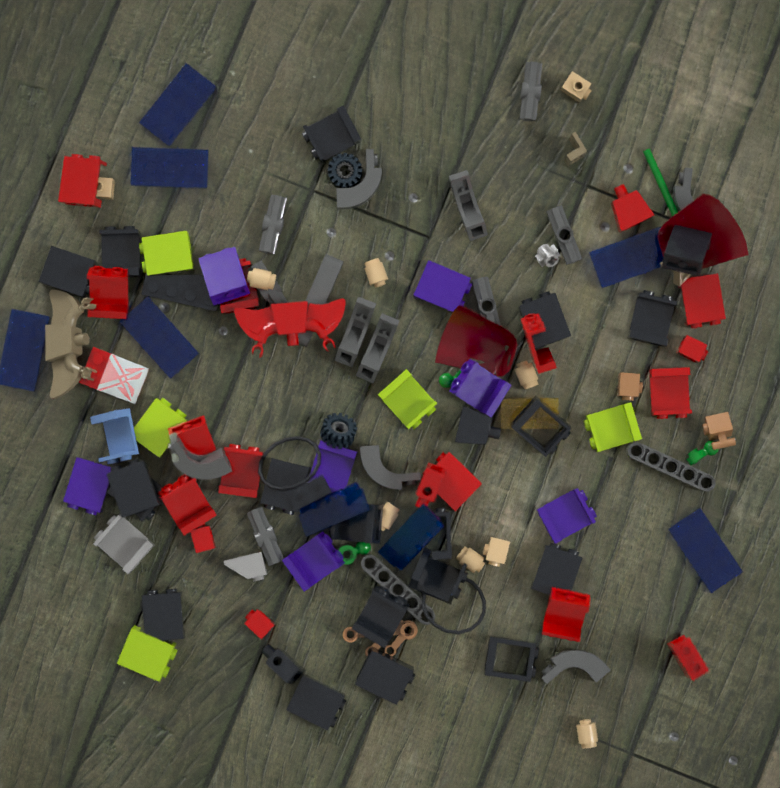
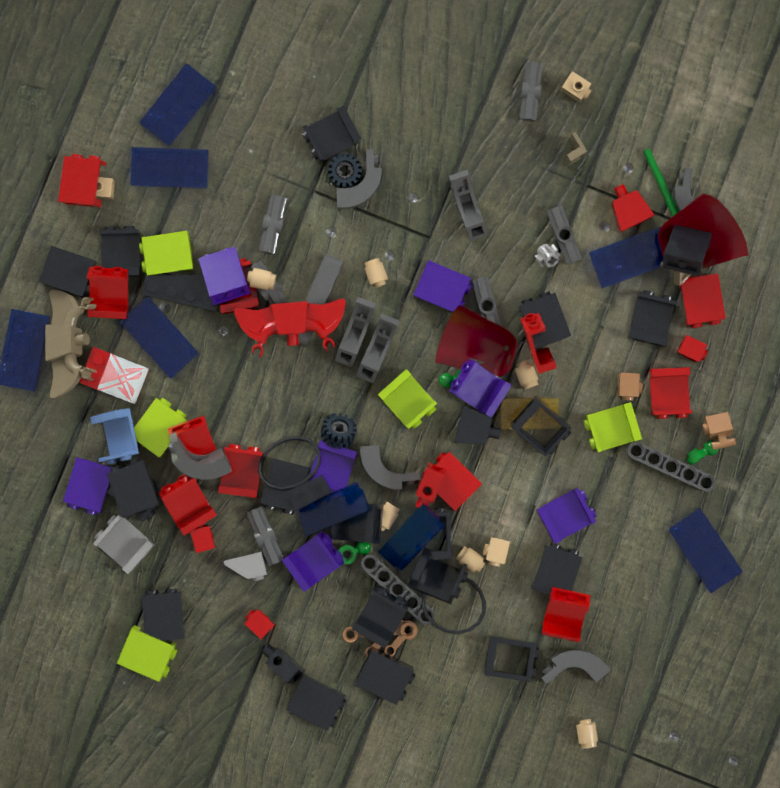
(688, 657): red panel -> none

